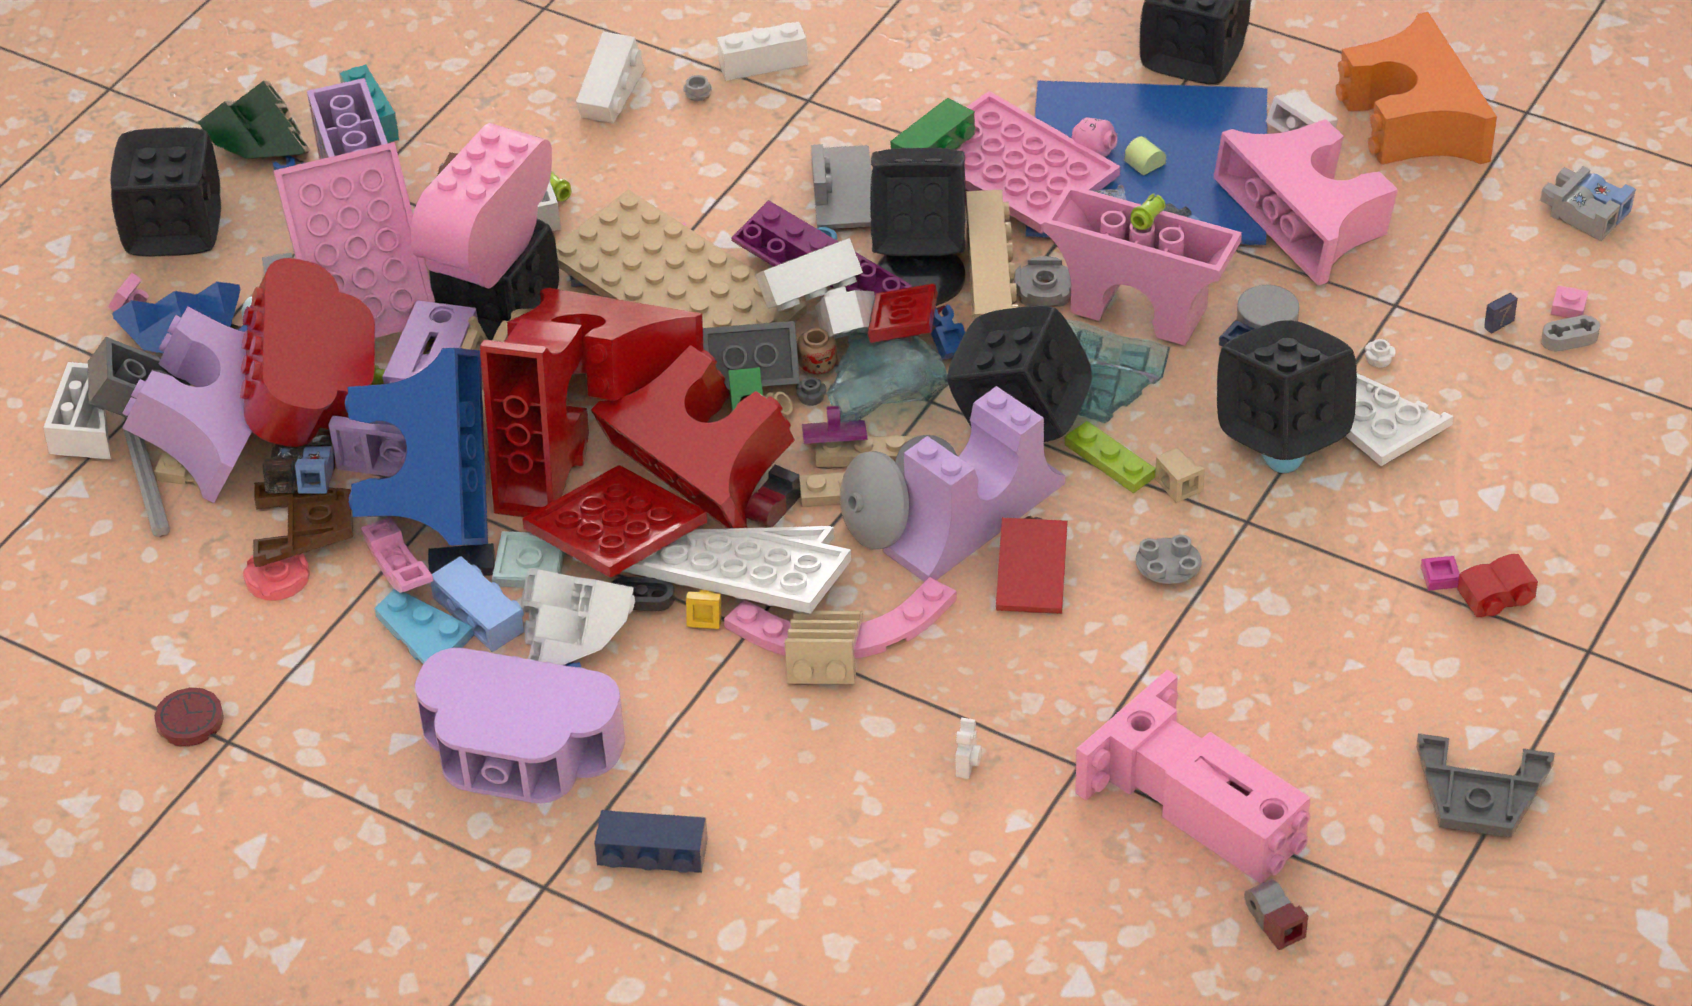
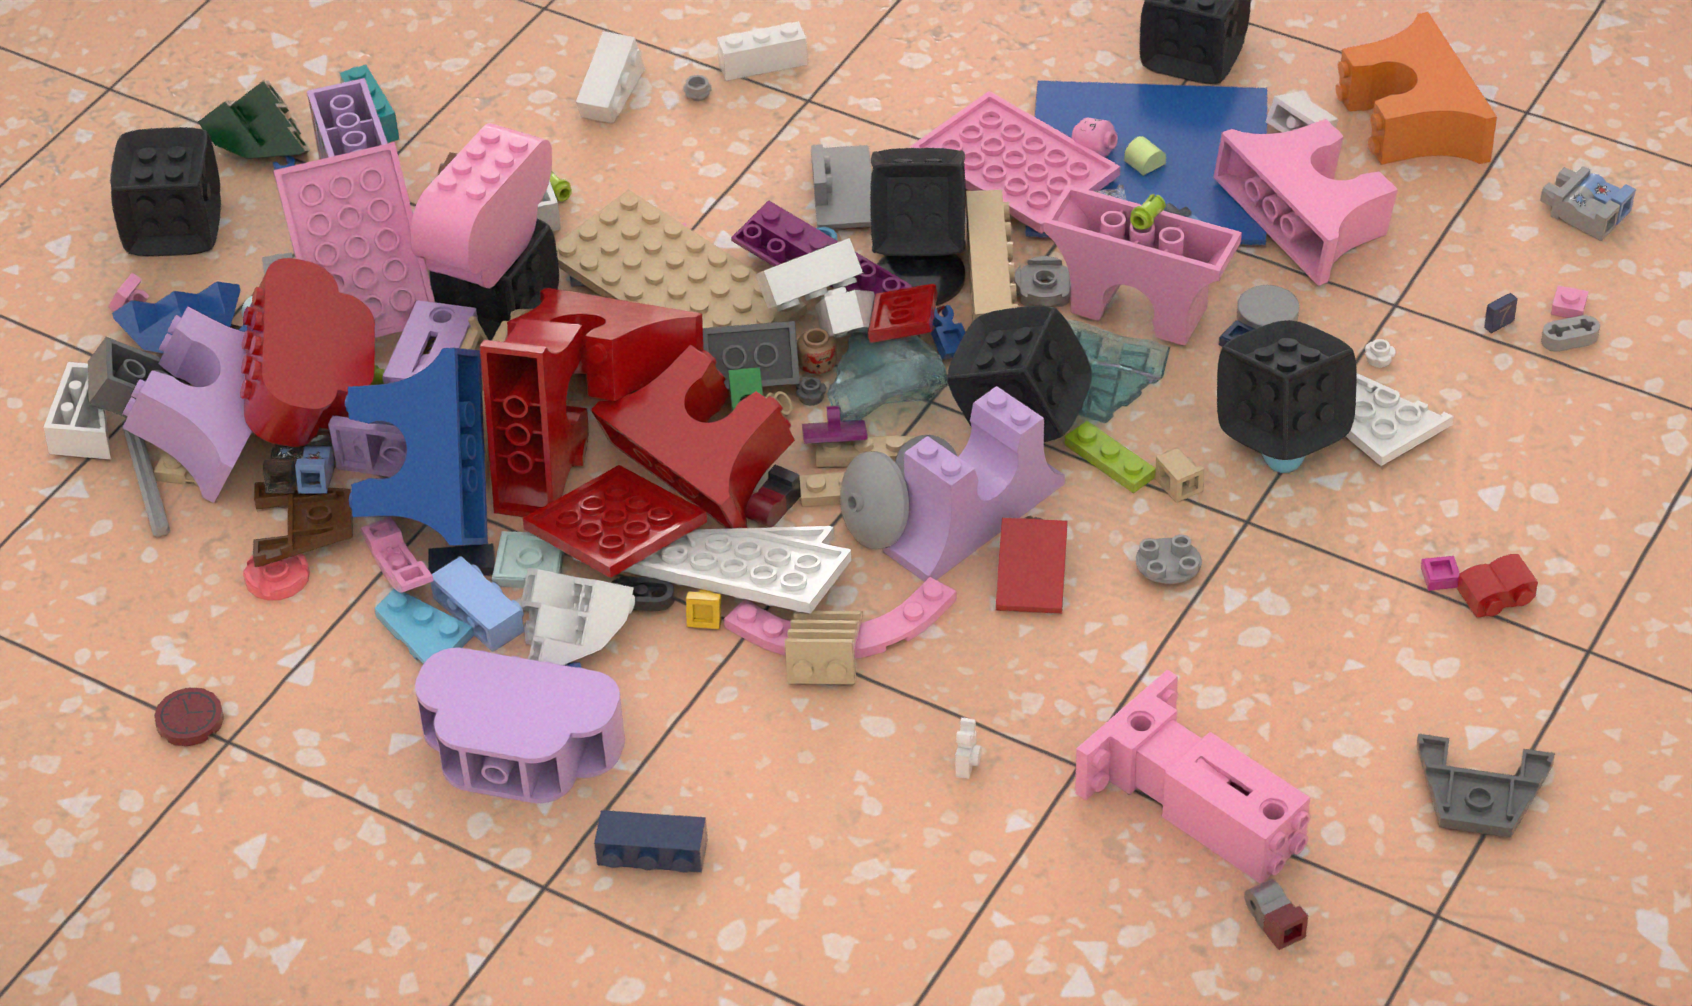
(942, 127): green brick -> none

